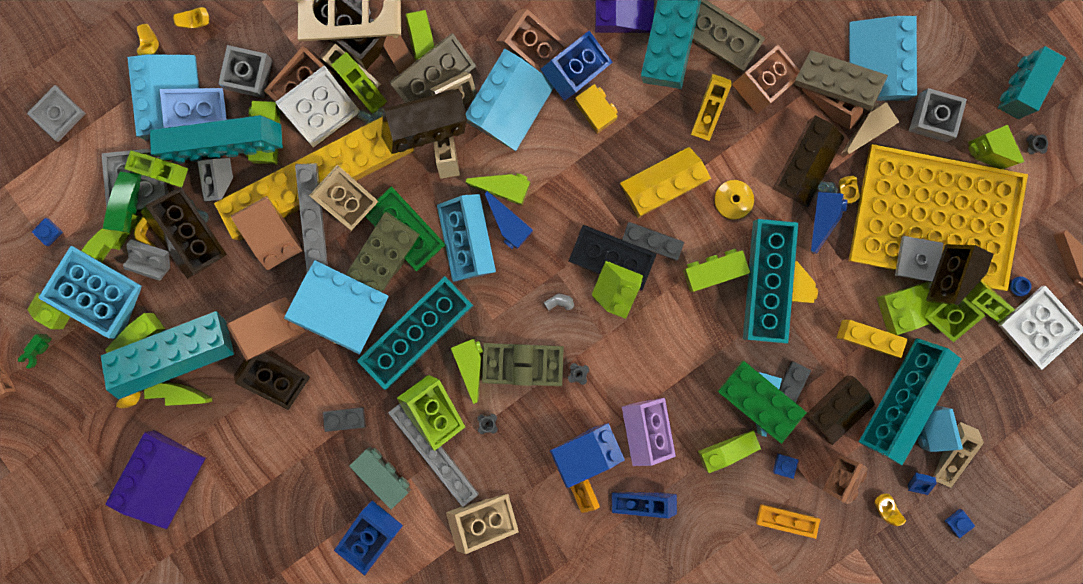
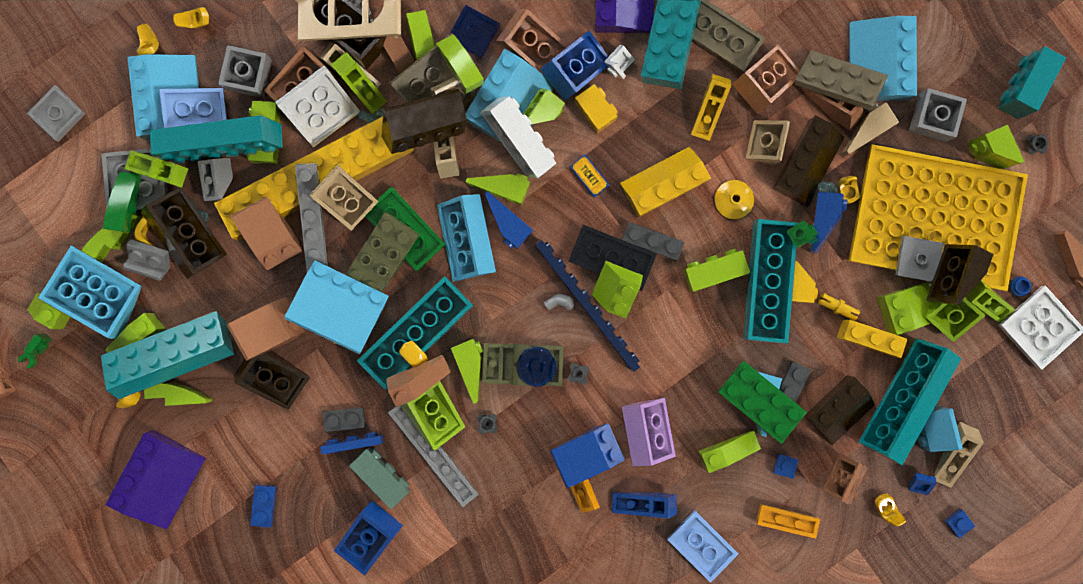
(47, 232): blue plate -> none
(263, 505): none -> blue plate
(352, 442): none -> blue plate
(413, 354): none -> yellow hair
(416, 380): none -> nougat slope
(460, 63): none -> lime slope
(475, 31): none -> clear blue tile
(482, 523): tan slope -> none
(518, 136): none -> white brick
(536, 366): none -> clear blue tile
(544, 107): none -> lime slope
(589, 176): none -> tile
(593, 311): none -> dark blue plate
(619, 62): none -> white bracket
(702, 546): none -> light blue plate
(767, 141): none -> tan slope
(802, 233): none -> green bracket
(838, 306): none -> yellow pin

